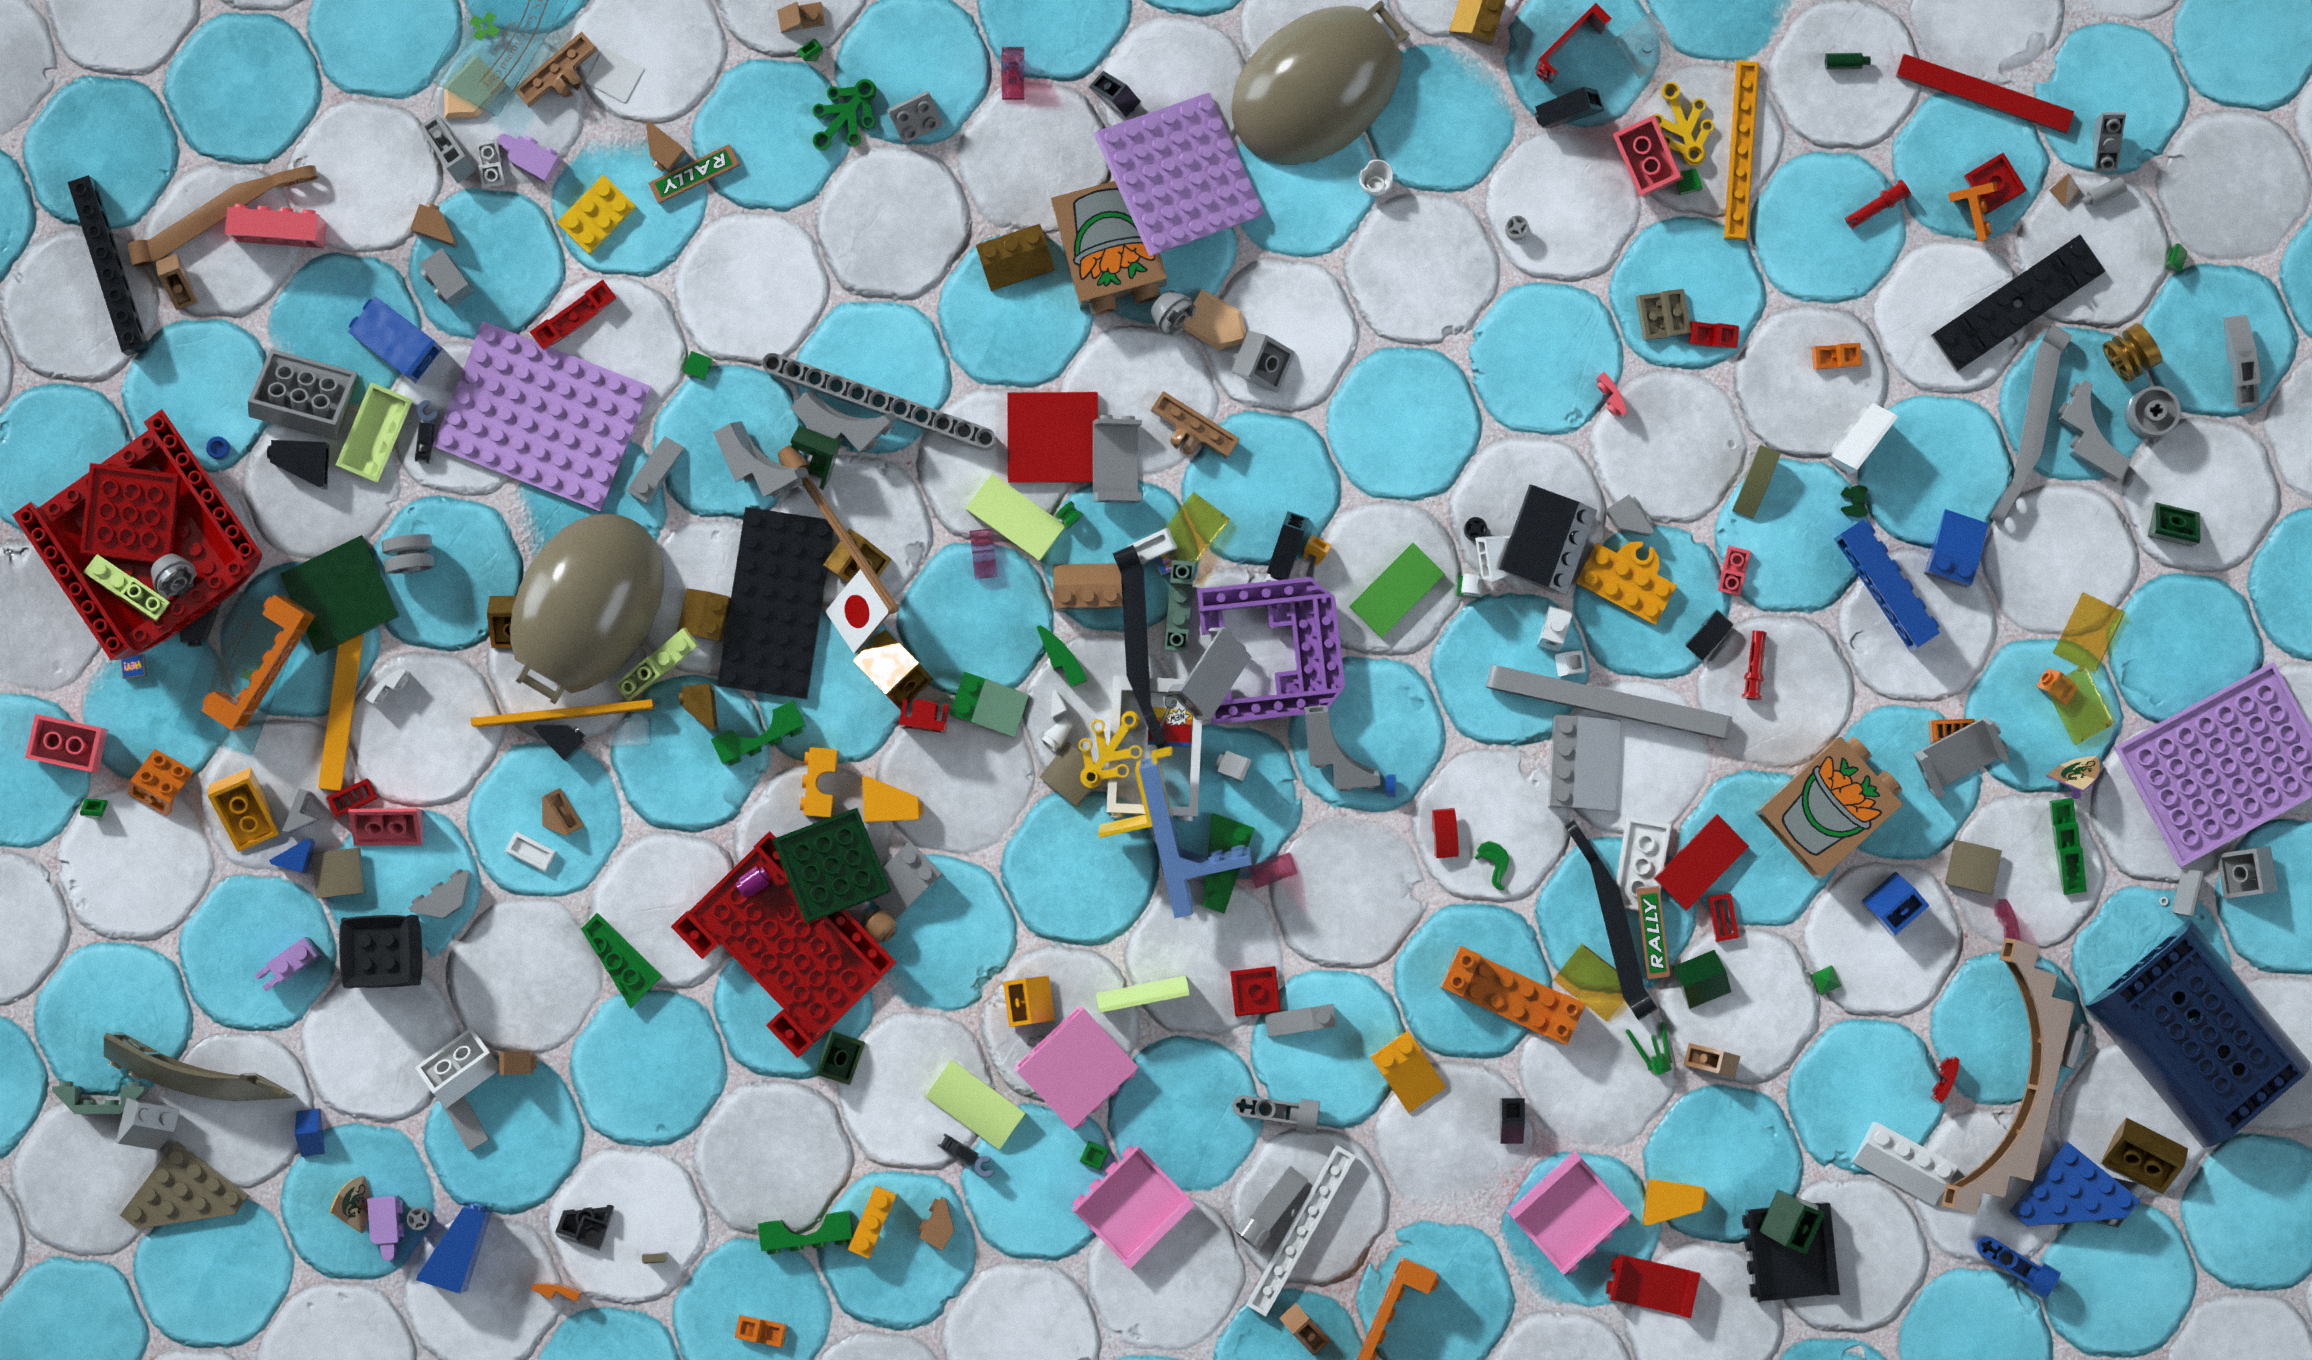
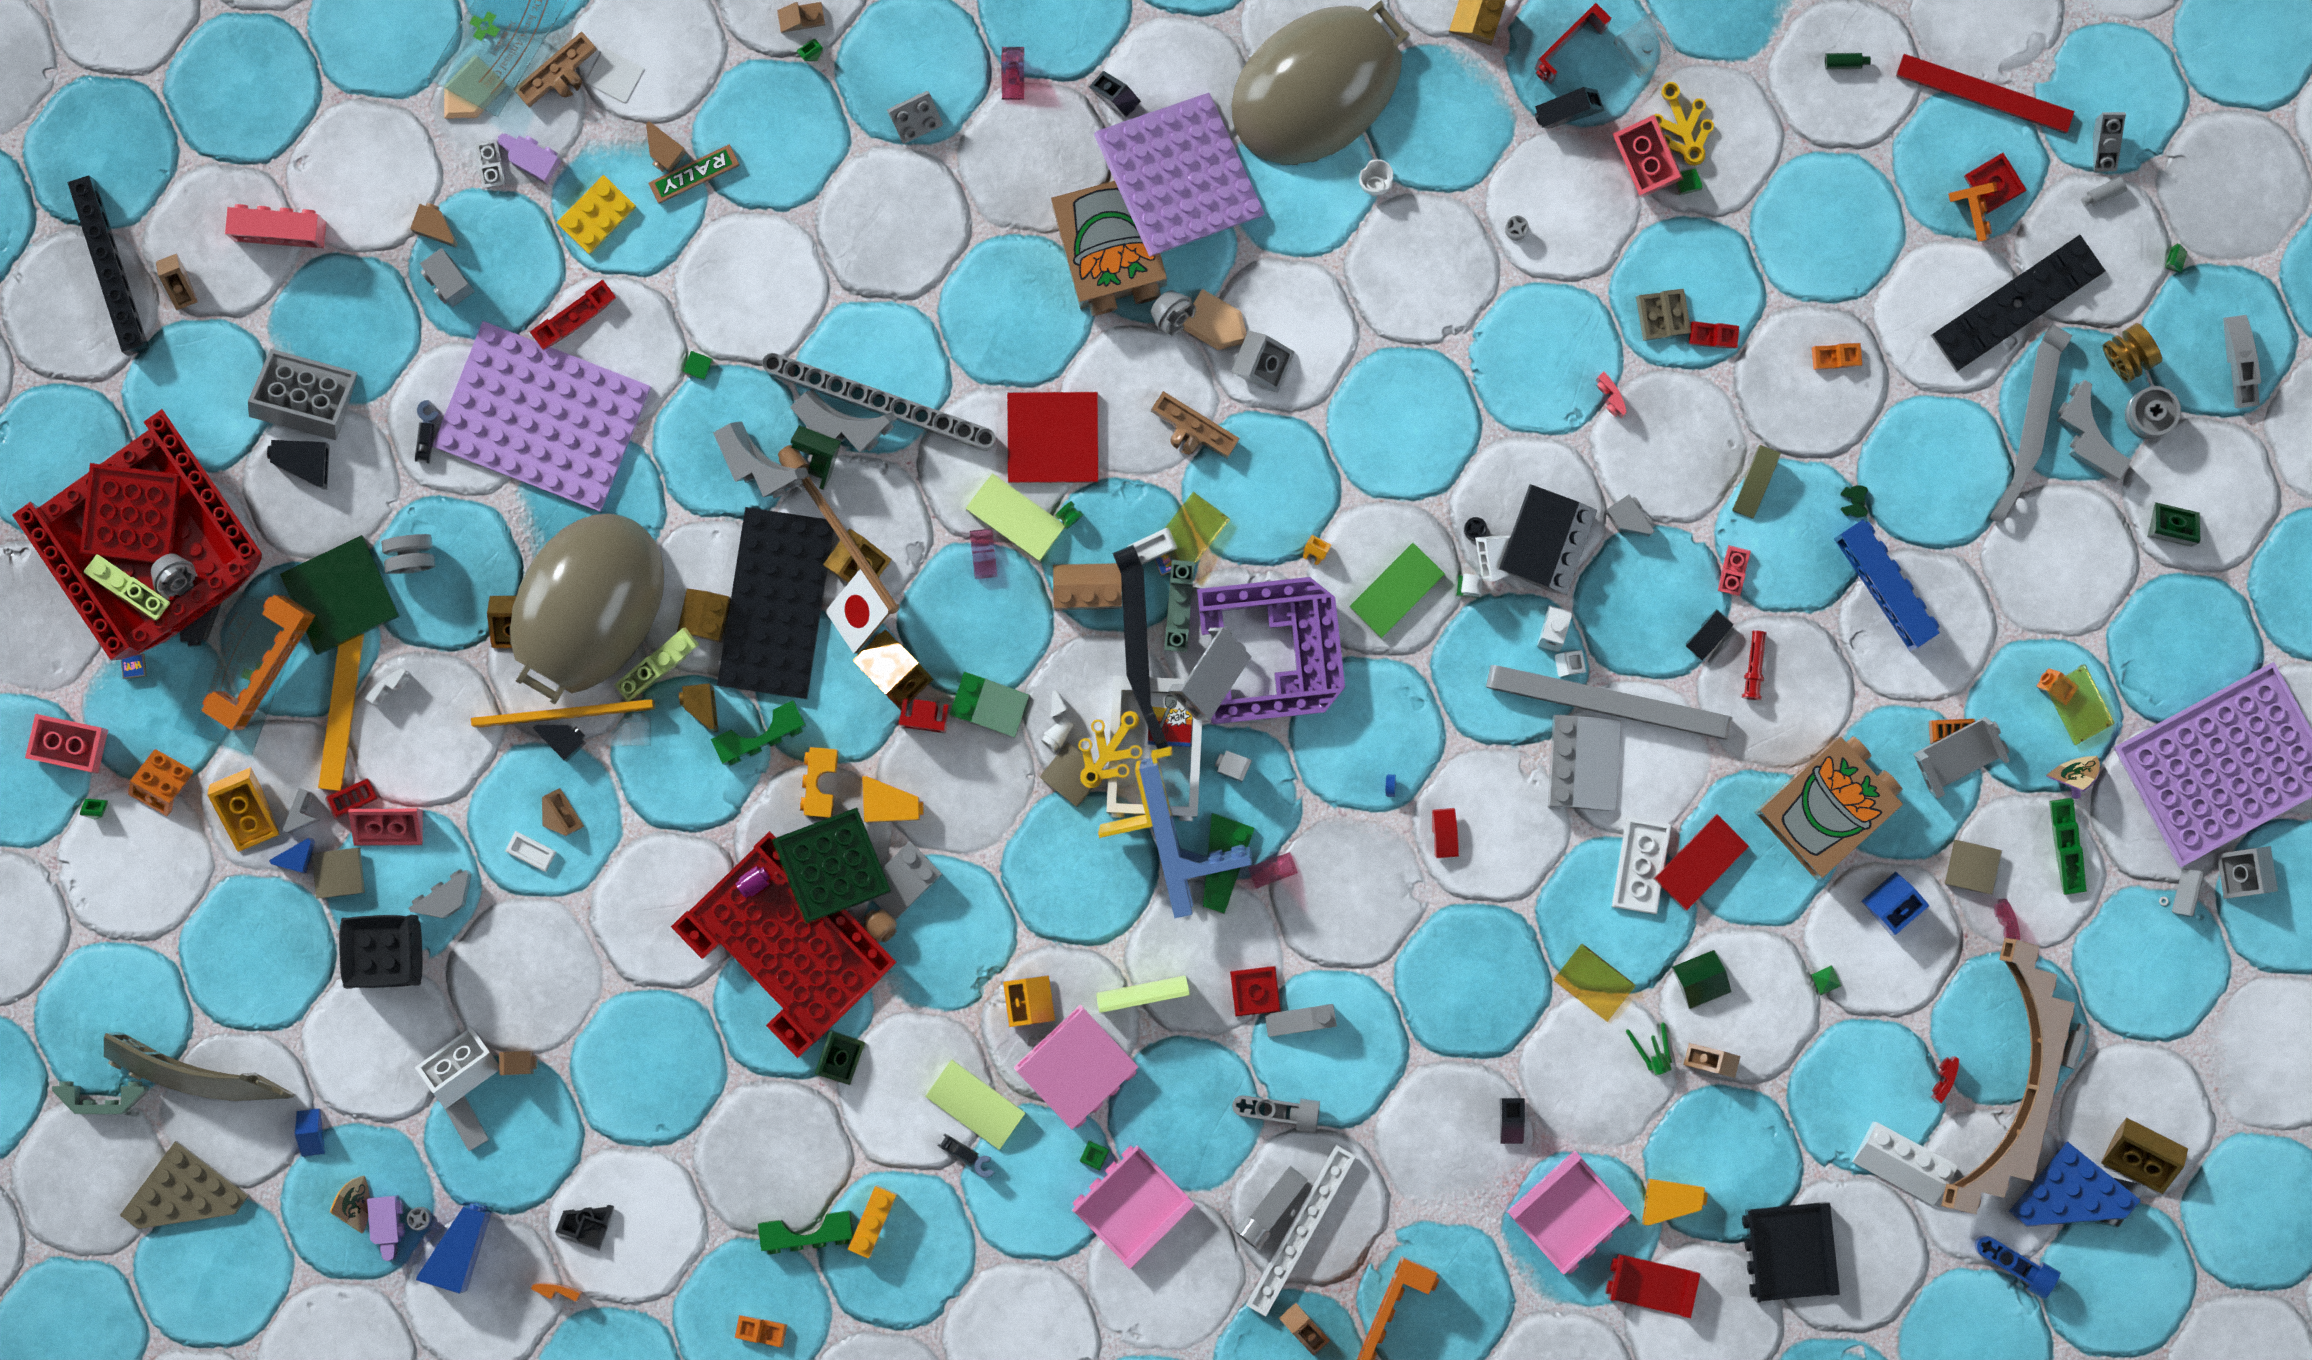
(146, 1124): light grey slope -> none
(211, 213): medium nougat piece -> none
(218, 448): blue tile -> none
(290, 962): lavender hinge -> none
(373, 432): yellowish green slope -> none
(394, 339): blue slope -> none
(447, 148): light grey slope -> none
(626, 966): green wing -> none
(655, 470): light grey slope -> none
(658, 1257): dark tan tile -> none
(846, 111): green plant -> none
(939, 1226): medium nougat slope -> none
(1015, 257): pearl gold slope -> none
(1062, 657): green slope -> none
(1115, 460): light grey panel -> none
(1287, 546): black slope -> none
(1325, 750): light grey arch -> none
(1407, 1071): light orange slope -> none
(1499, 856): green piece -> none
(1512, 995): orange plate -> none
(1617, 929): black piece -> none
(1627, 580): light orange plate -> none
(1653, 932): tile -> none
(1728, 897): red tile -> none
(1741, 150): light orange tile -> none
(1792, 1221): dark green slope -> none
(1861, 438): white slope -> none
(1886, 199): red pin -> none
(1957, 549): blue slope -> none
(2065, 190): medium nougat slope -> none
(2089, 632): clear yellow piece -> none
(2182, 1055): dark blue slope -> none

